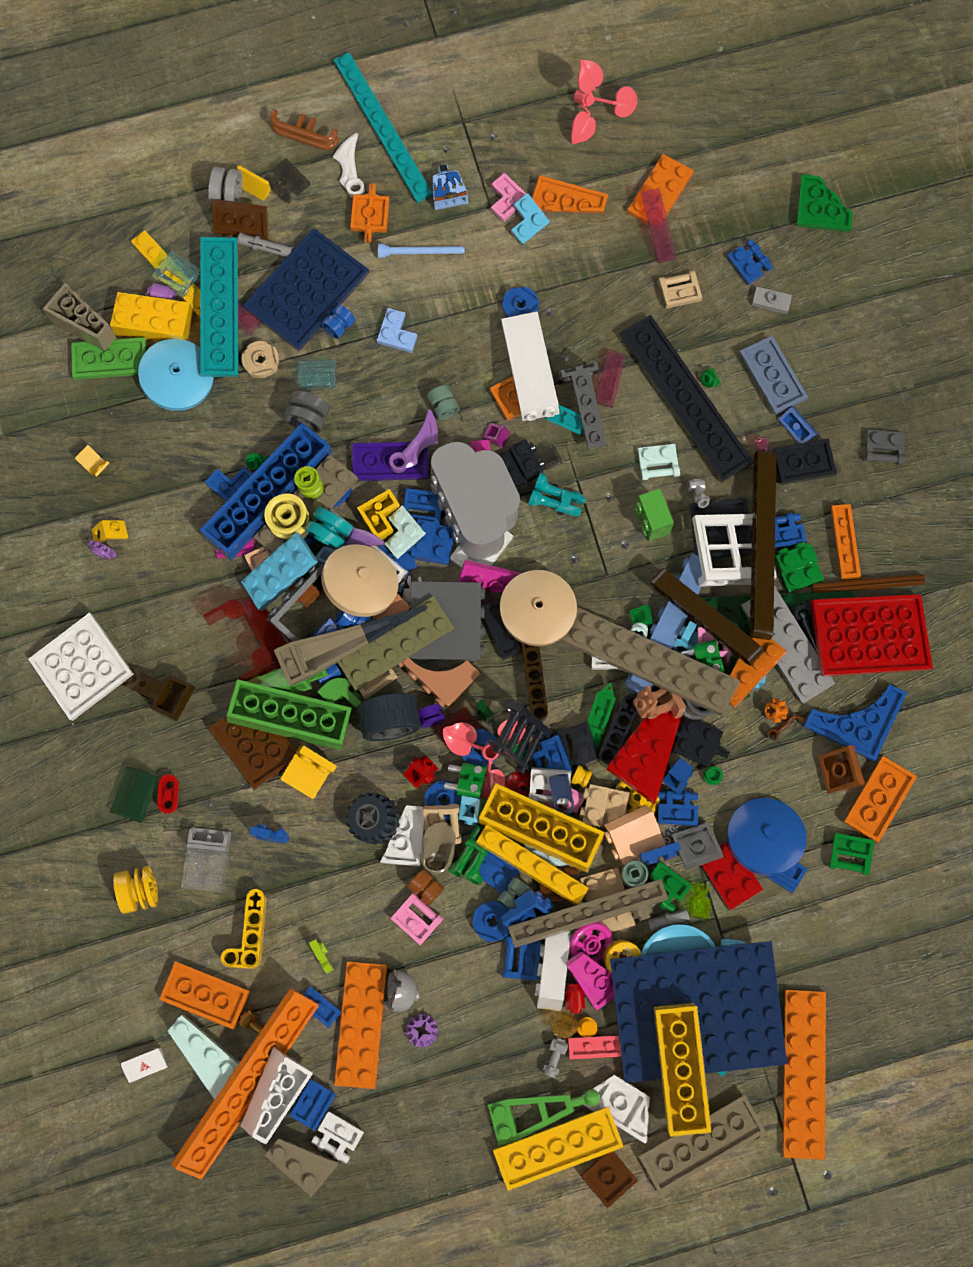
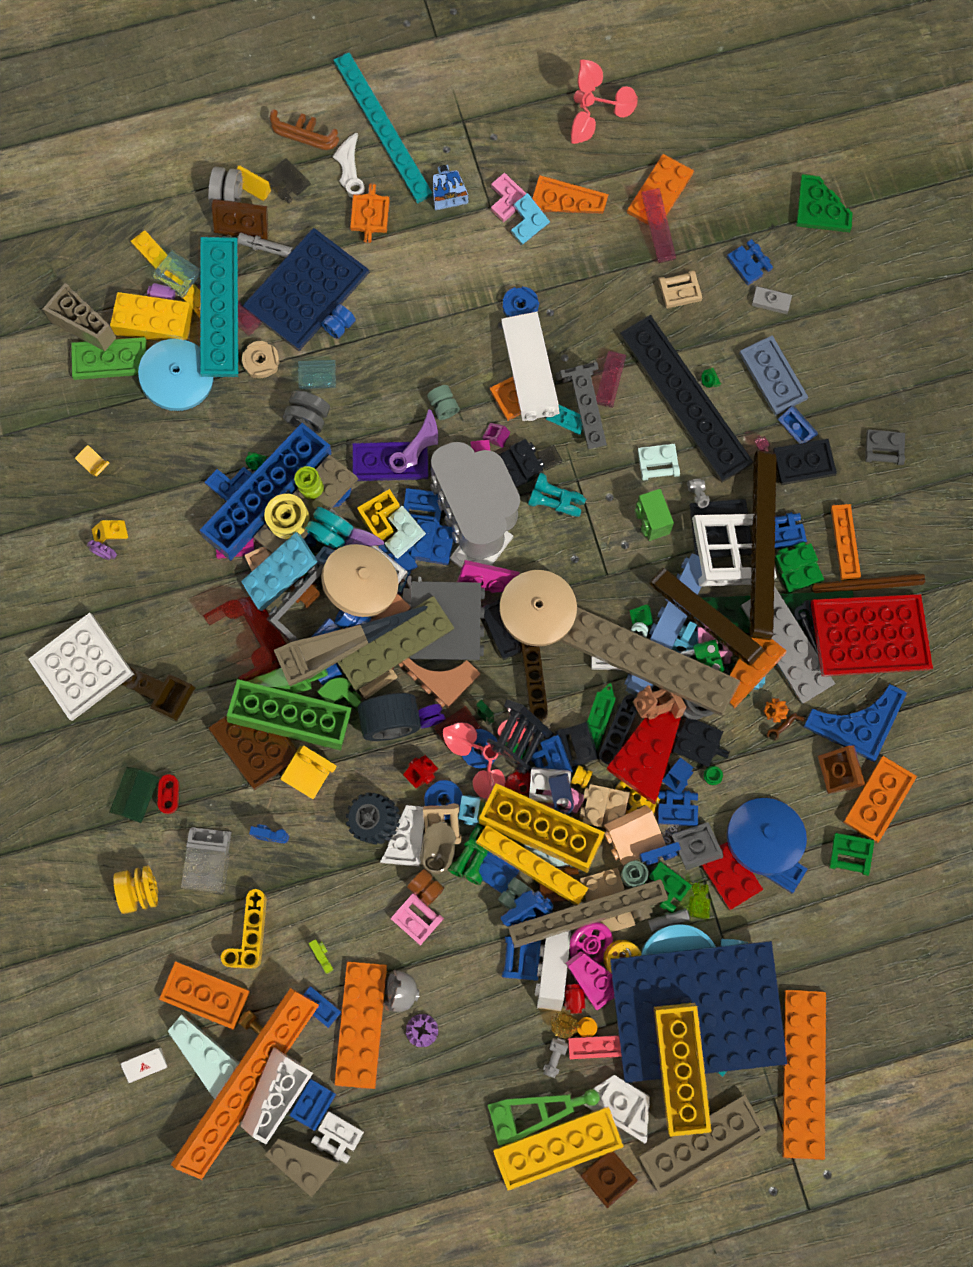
(385, 250): light blue piece -> none
(392, 335): light blue plate -> none
(470, 781): green piece -> none
(481, 925): blue plate -> none

